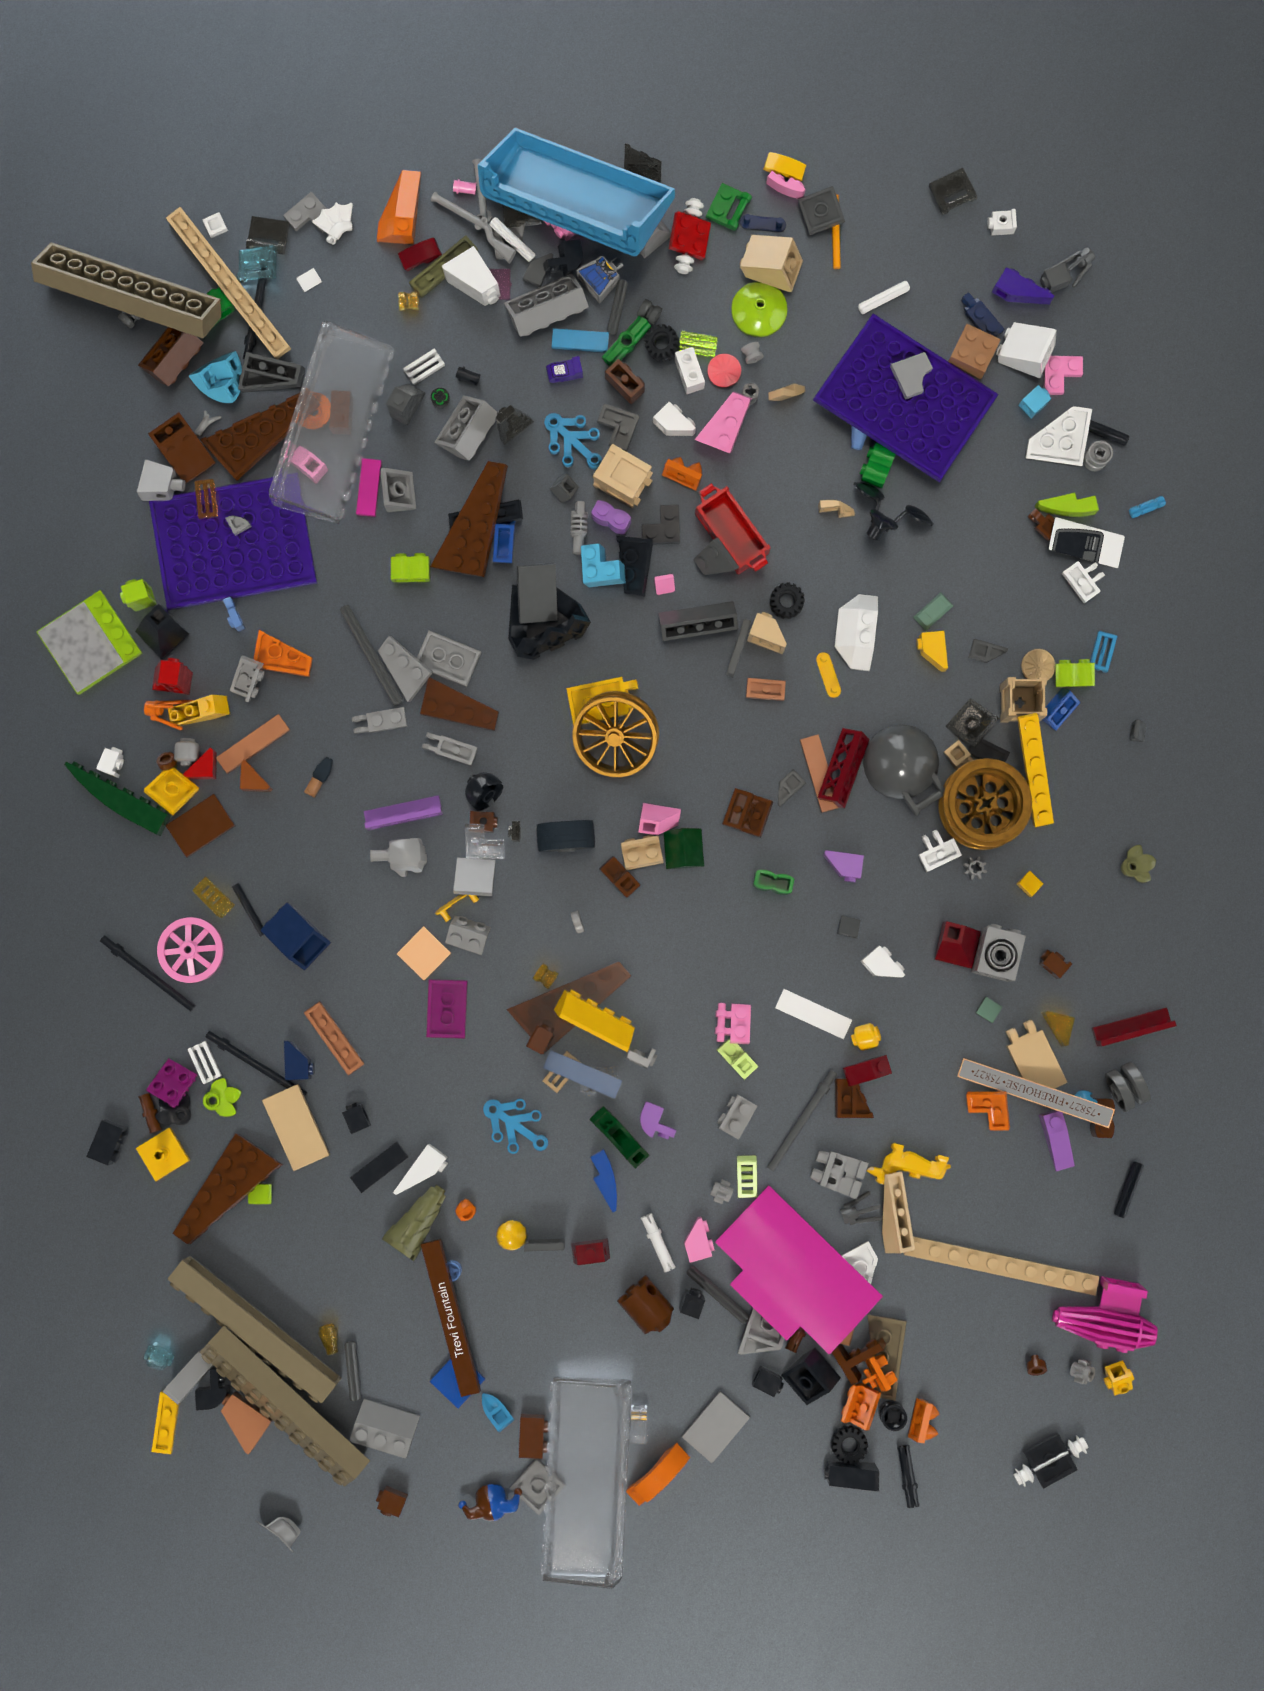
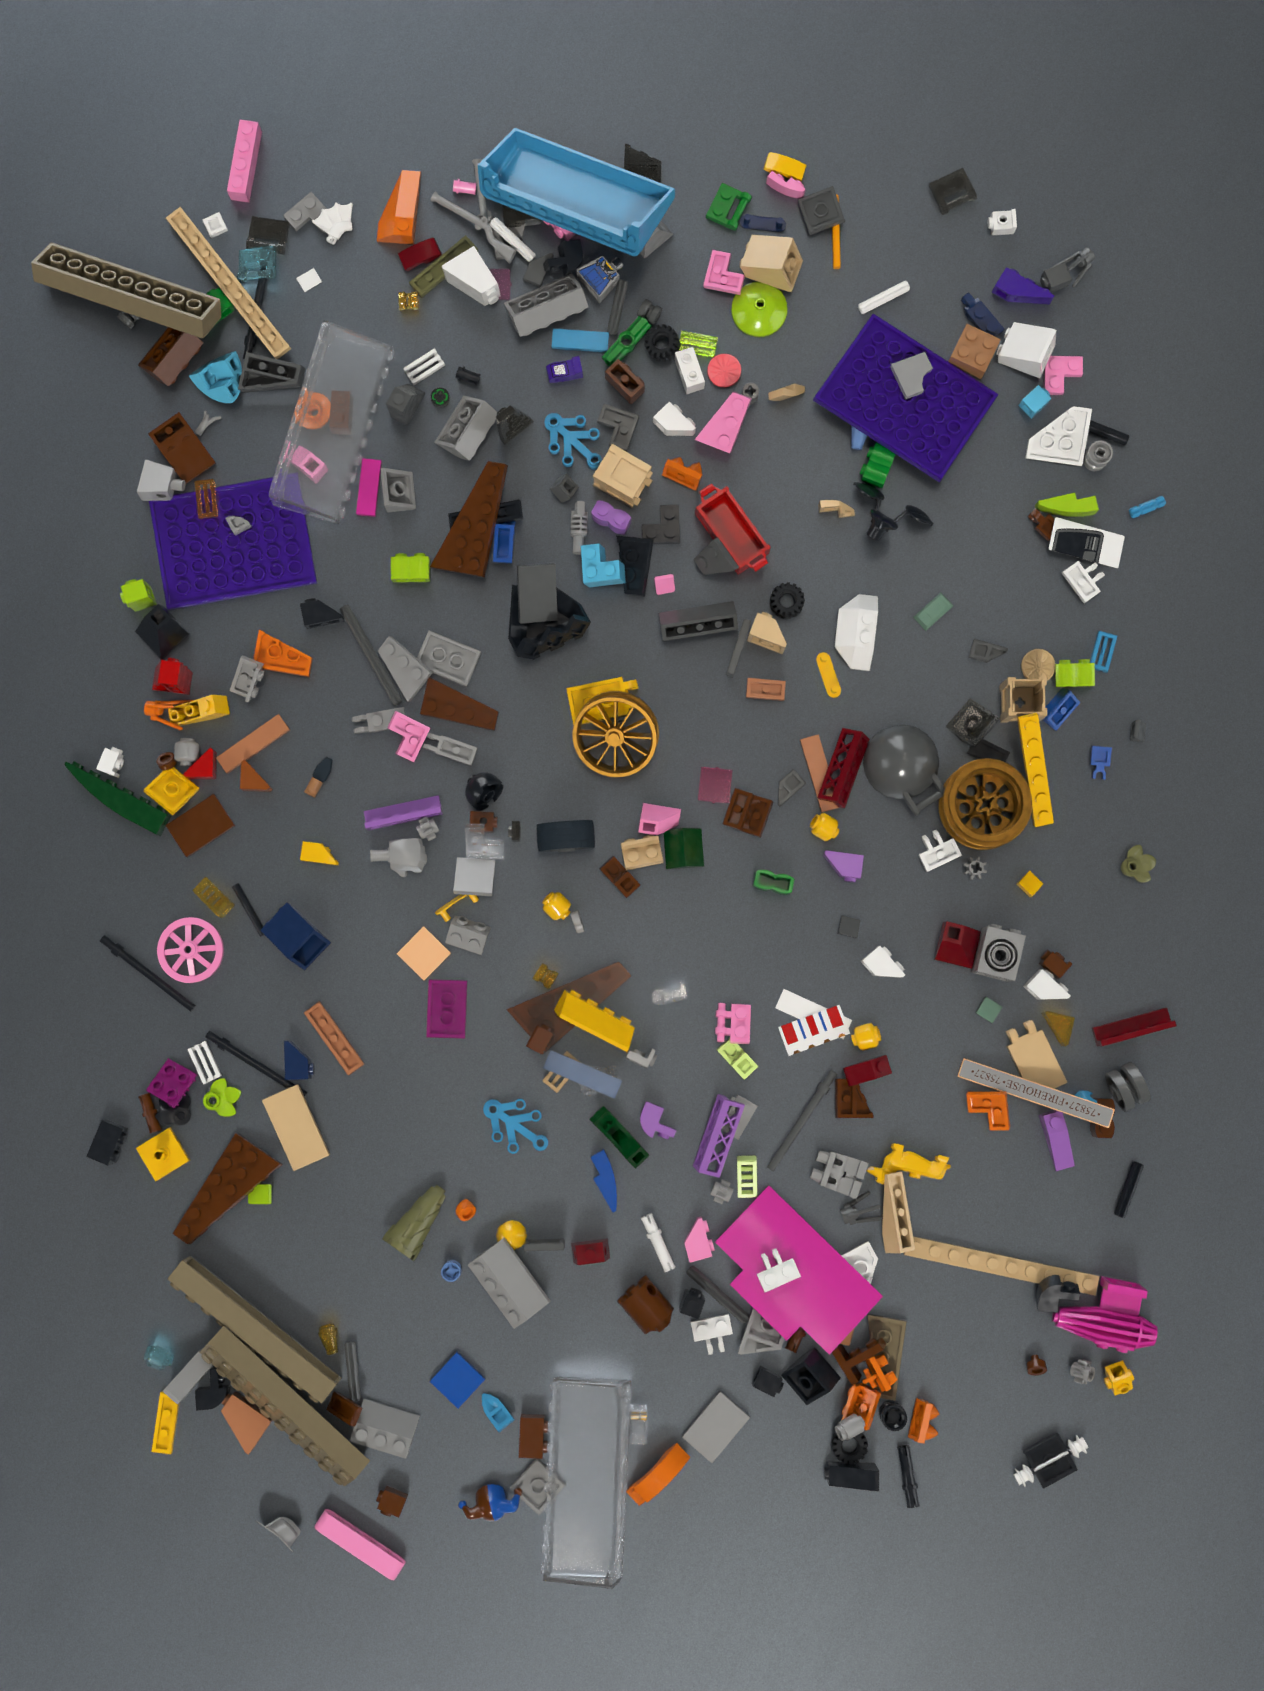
(89, 642): flat silver plate -> none
(234, 619): medium blue plate -> none
(244, 161): none -> bright pink brick
(251, 438): reddish brown wing -> none
(317, 853): none -> yellow slope
(318, 614): none -> black slope
(344, 1408): none -> reddish brown tile
(356, 1118): black brick -> none
(360, 1544): none -> bright pink beam
(379, 1167): black tile -> none
(413, 735): none -> bright pink plate
(425, 1166): white slope -> none
(427, 829): none -> light grey gear
(450, 1317): reddish brown tile -> none
(509, 1283): none -> light grey slope
(556, 906): none -> yellow head
(672, 995): none -> clear leg
(689, 235): red plate -> none
(711, 1135): none -> medium lavender fence
(711, 1328): none -> white hinge
(715, 785): none -> clear pink piece
(719, 277): none -> bright pink plate
(752, 352): light grey wheel -> none
(778, 1274): none -> white hinge
(814, 1030): none -> white sticker
(824, 827): none -> yellow head
(850, 1427): none -> light grey brick
(933, 648): yellow slope -> none
(958, 755): tan slope -> none
(1044, 987): none -> white slope
(1052, 1290): none -> black brick
(1100, 757): none -> blue plate

